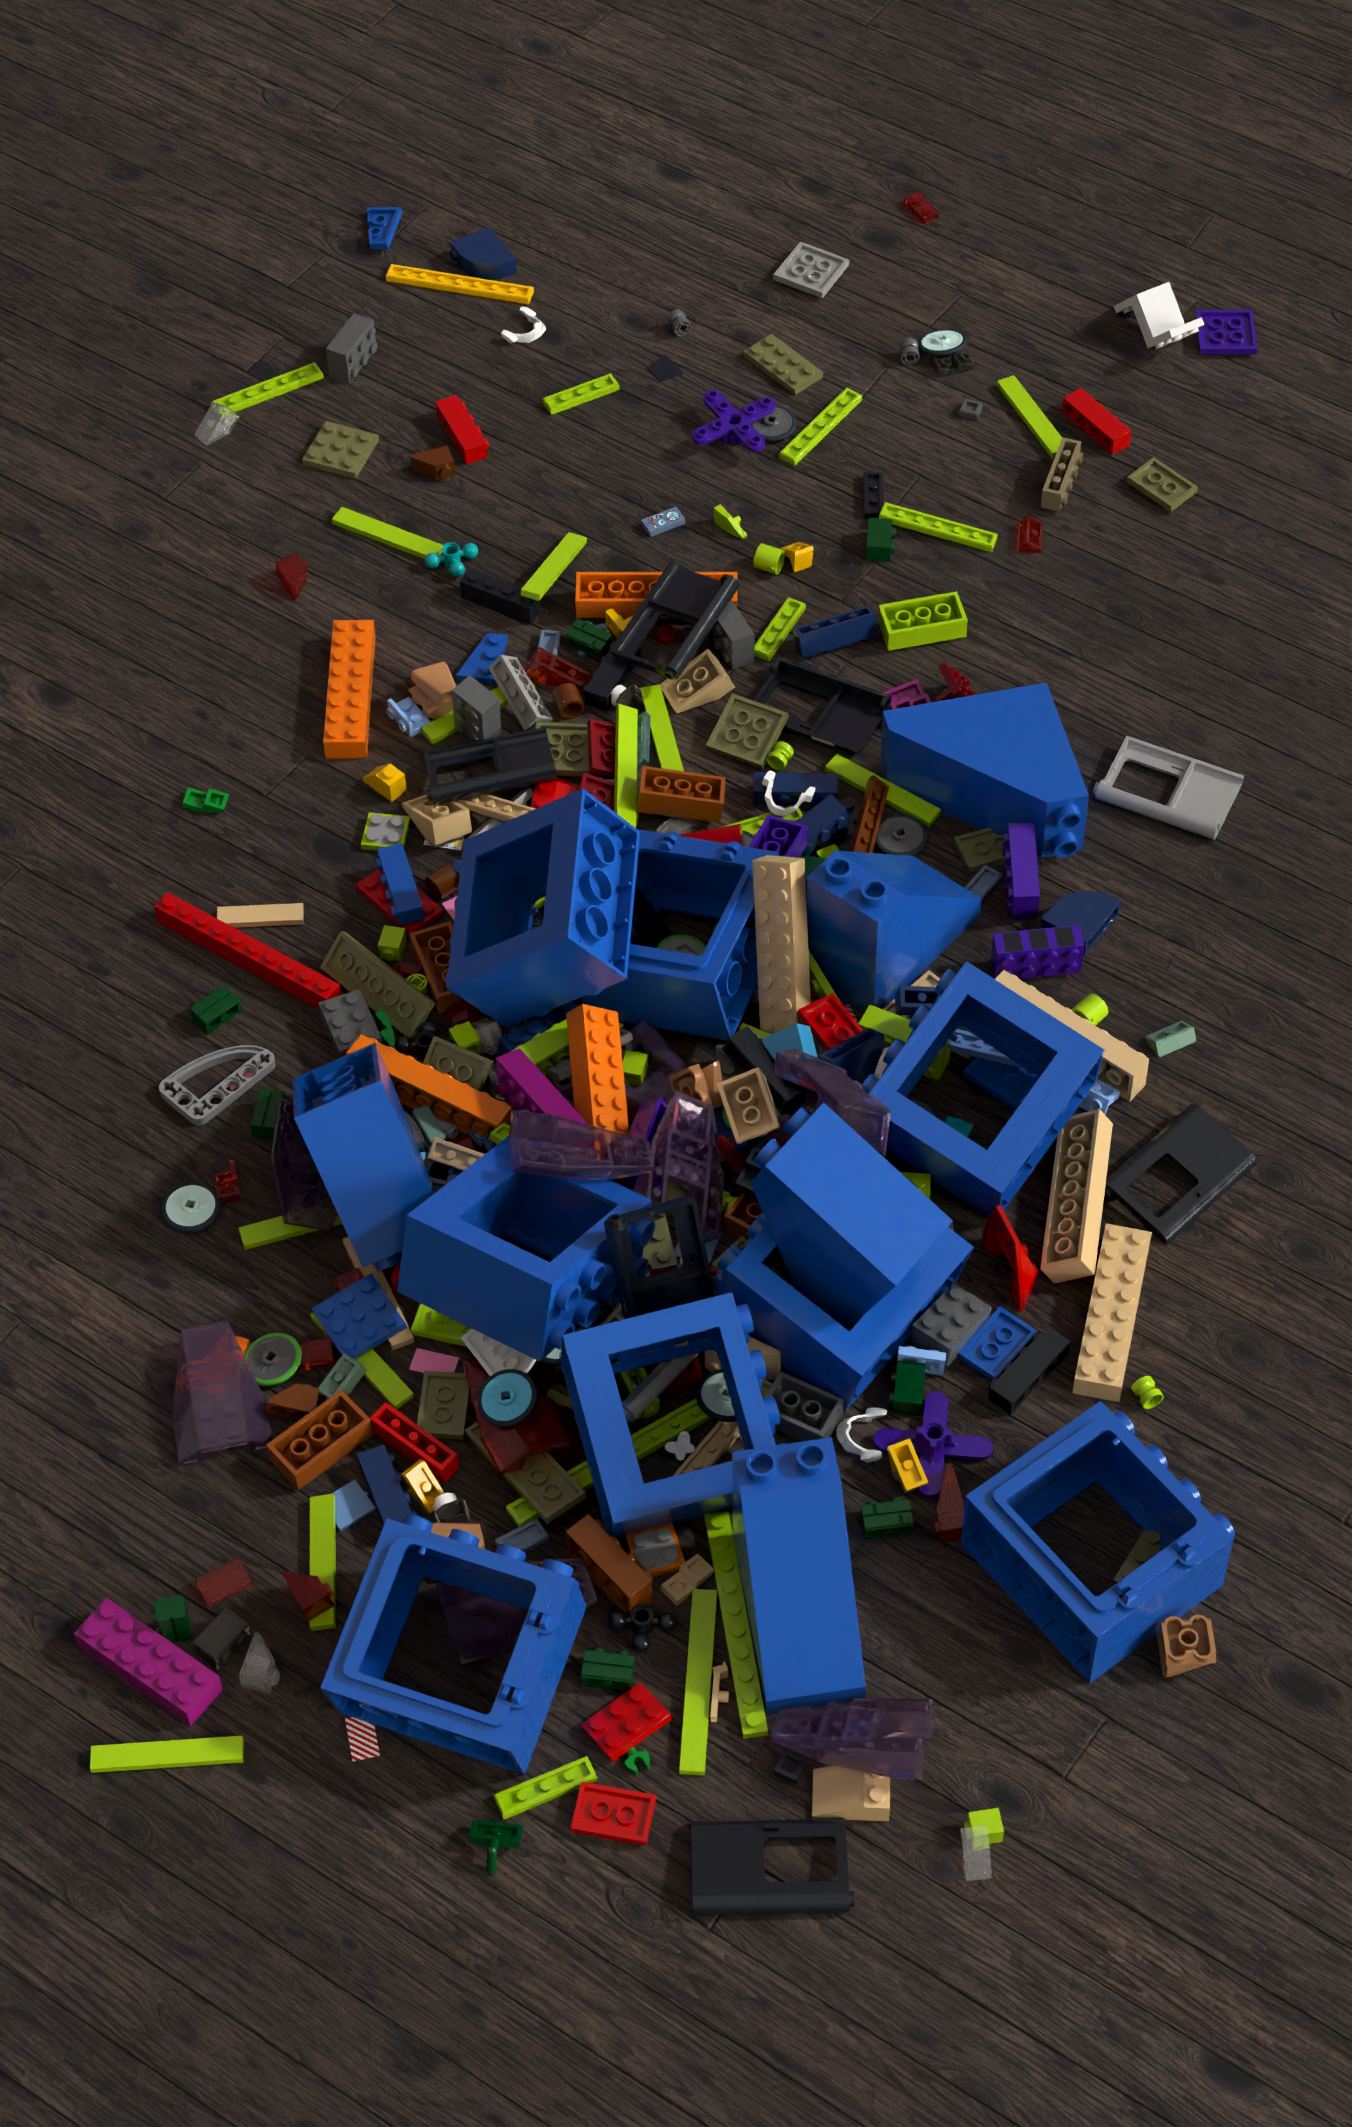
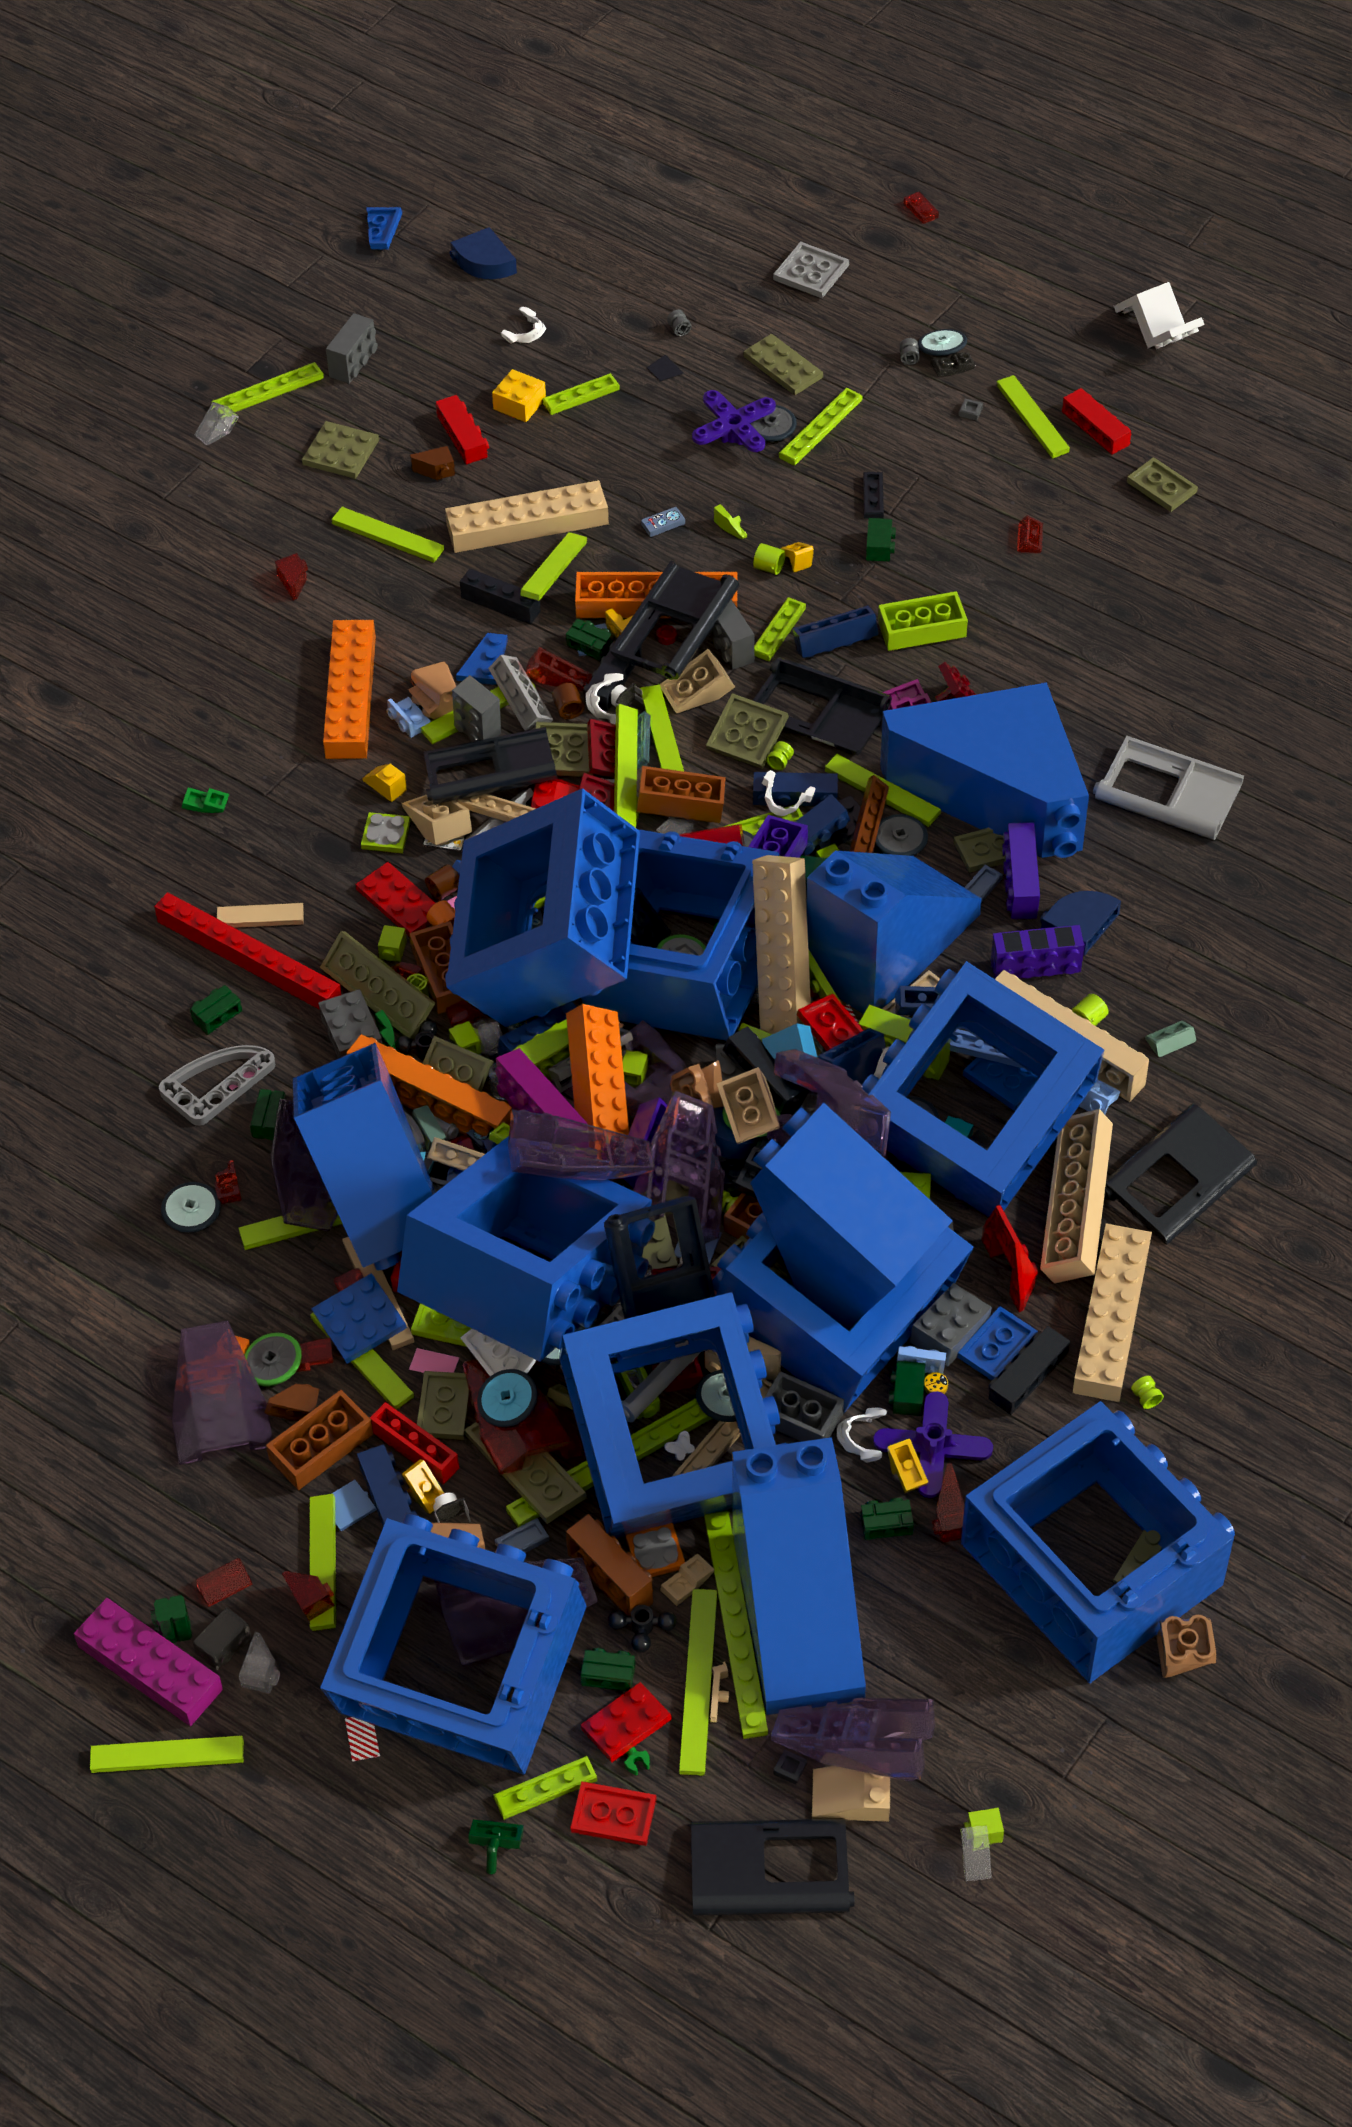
(342, 1377): sand green slope -> none
(400, 884): blue brick -> none
(441, 913): none -> orange piece
(451, 557): teal piece -> none
(459, 284): yellow tile -> none
(518, 395): none -> yellow brick
(526, 516): none -> tan brick
(550, 641): sand blue tile -> none
(592, 698): none -> white helmet
(728, 1151): clear red slope -> none
(935, 1382): none -> yellow tile
(939, 527): lime tile -> none
(1061, 474): dark tan brick -> none
(1226, 332): dark purple plate -> none

